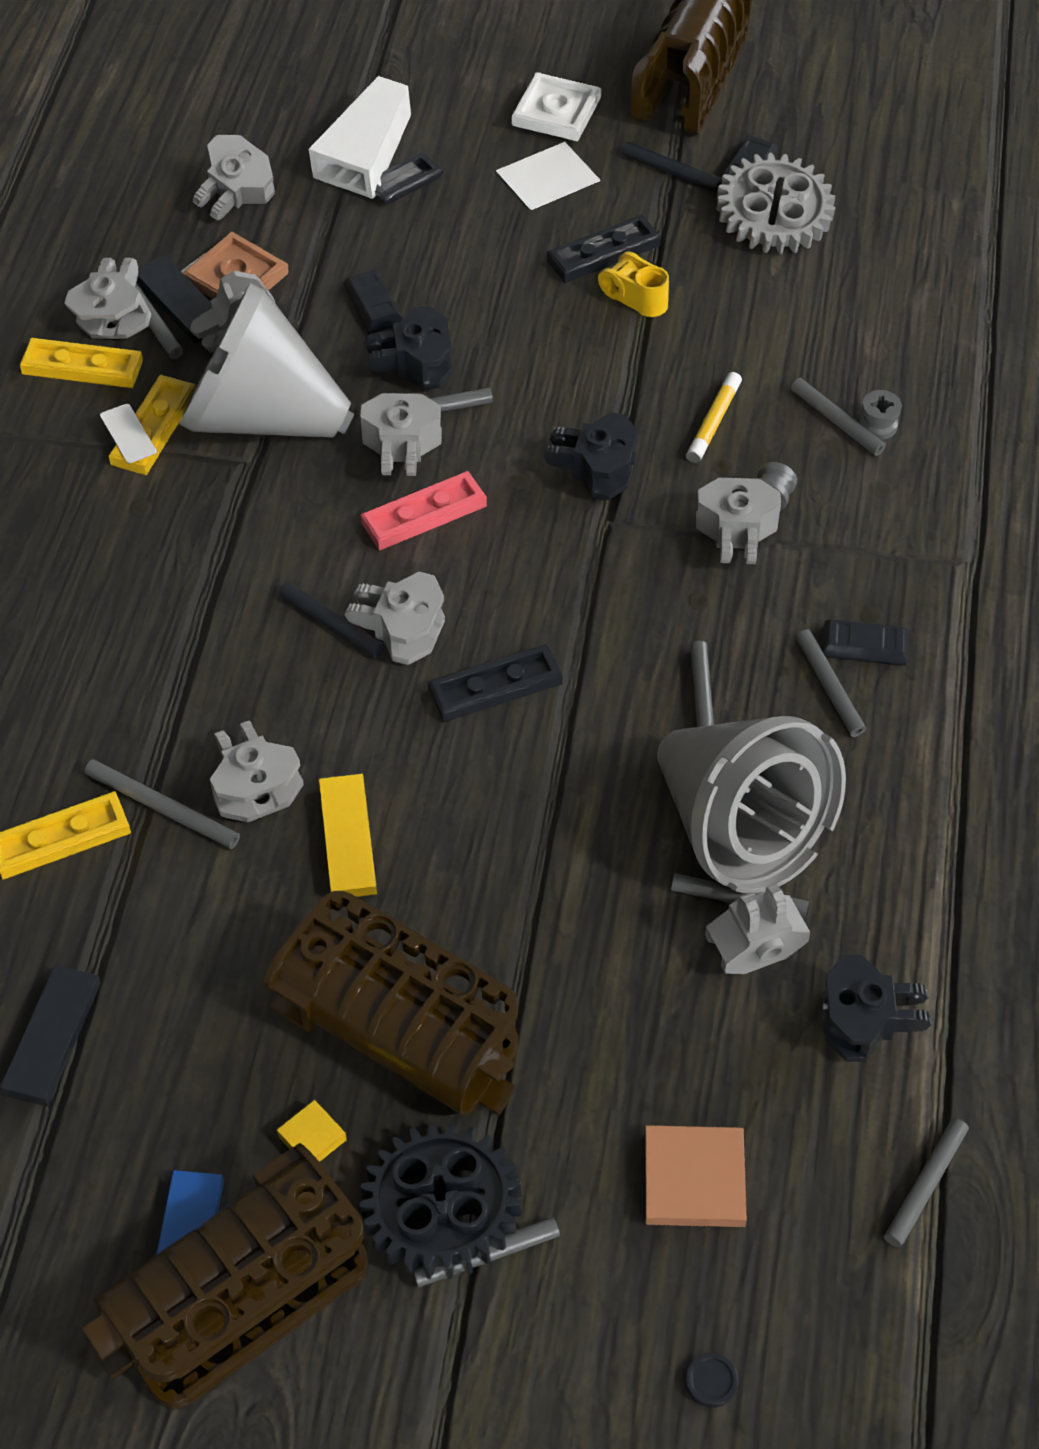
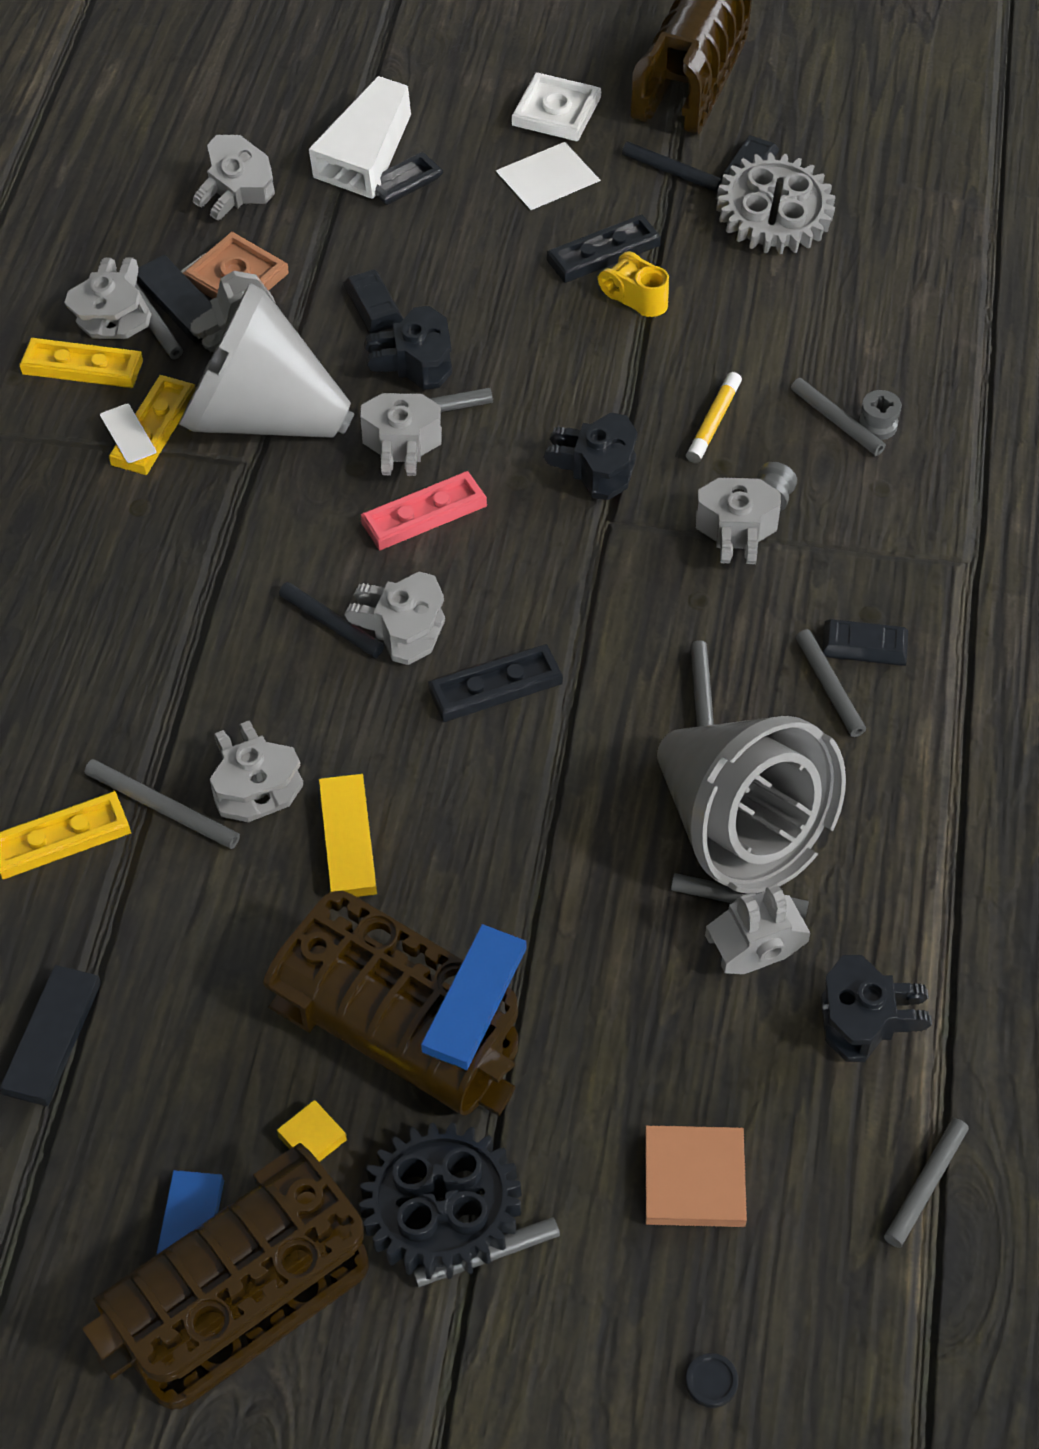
(474, 997): none -> blue tile

